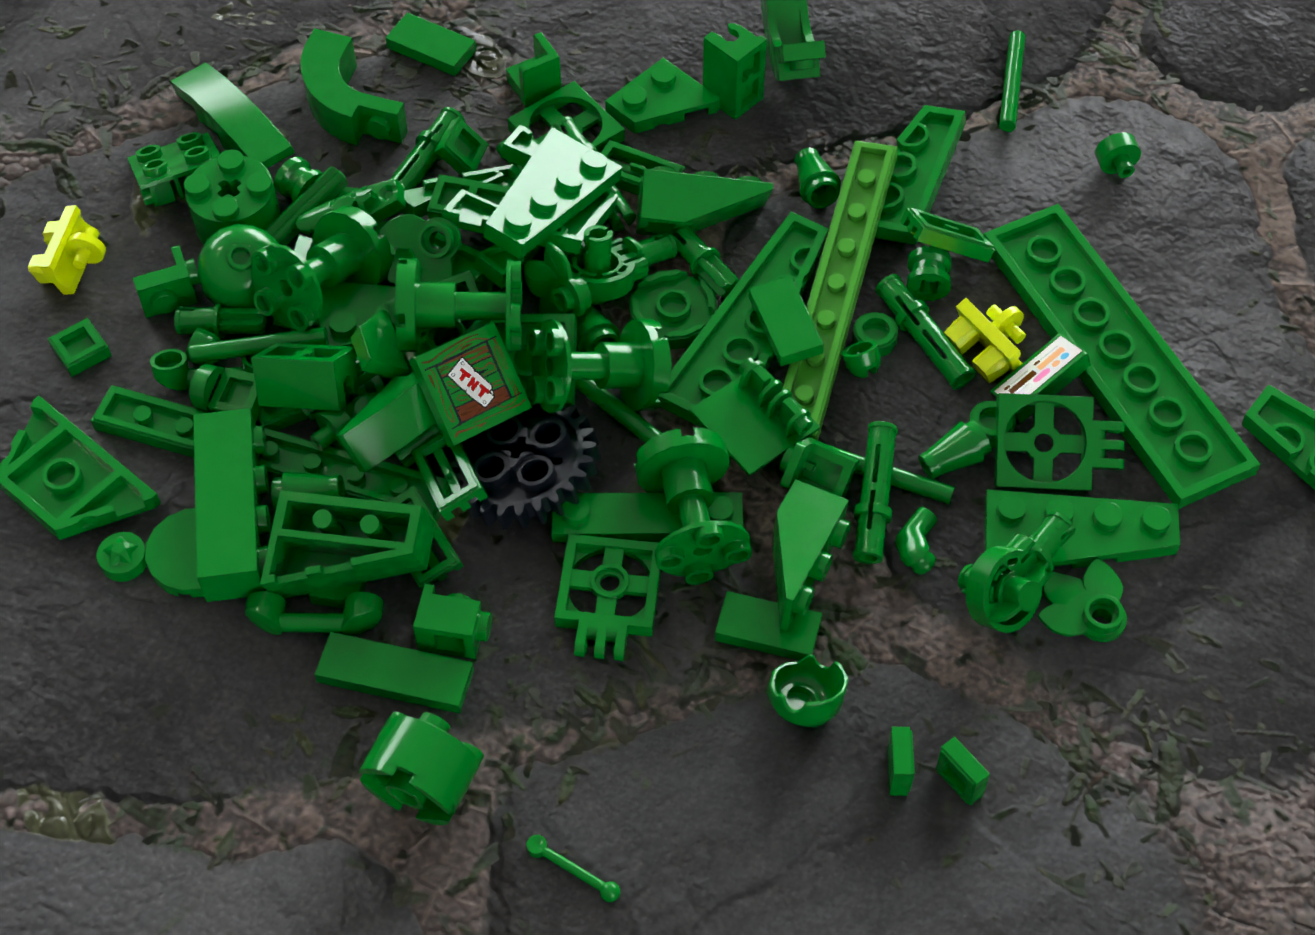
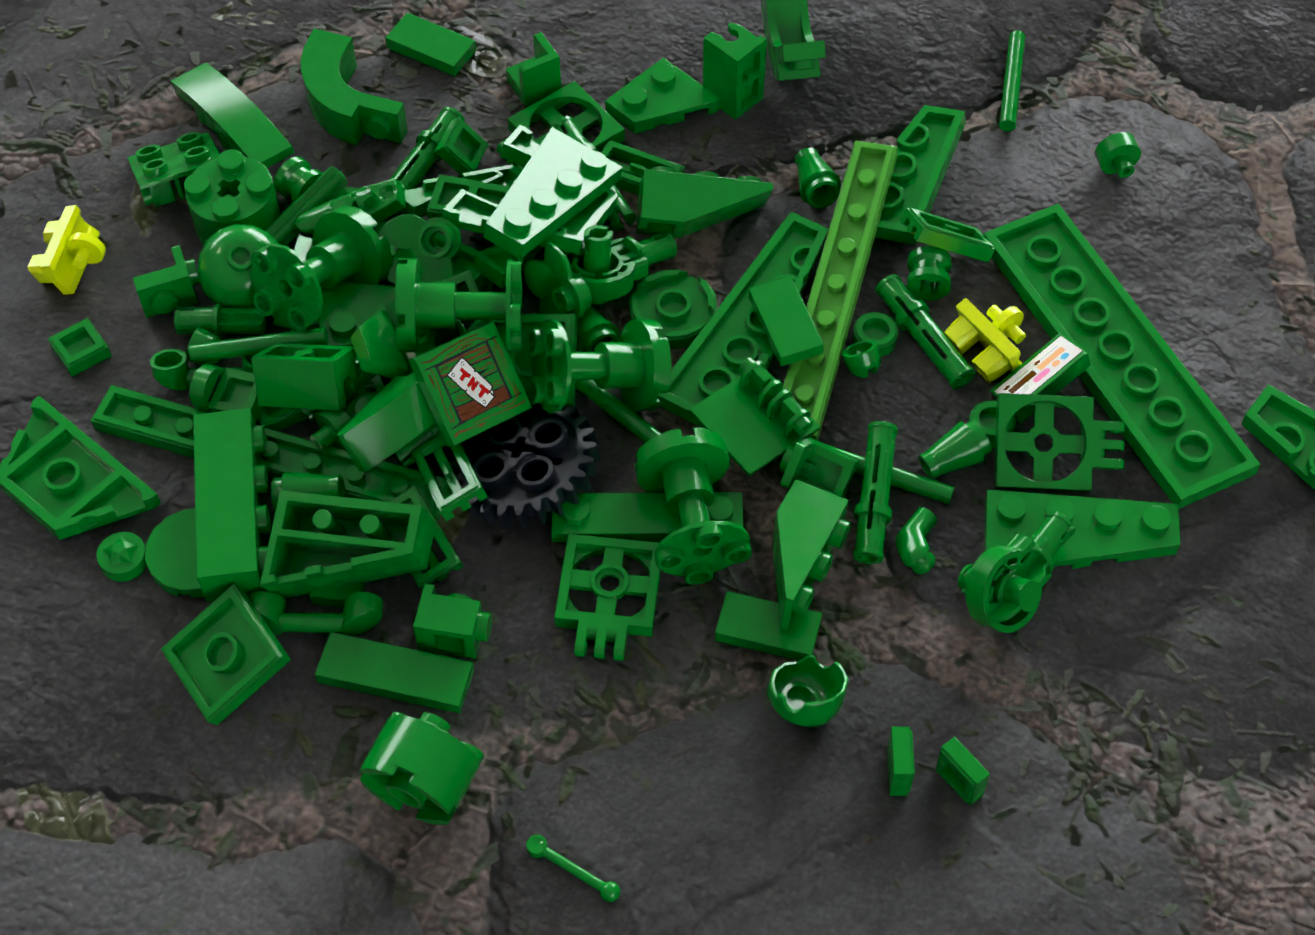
(225, 654): none -> green tile
(705, 262): green axle -> none
(1079, 601): green plate -> none

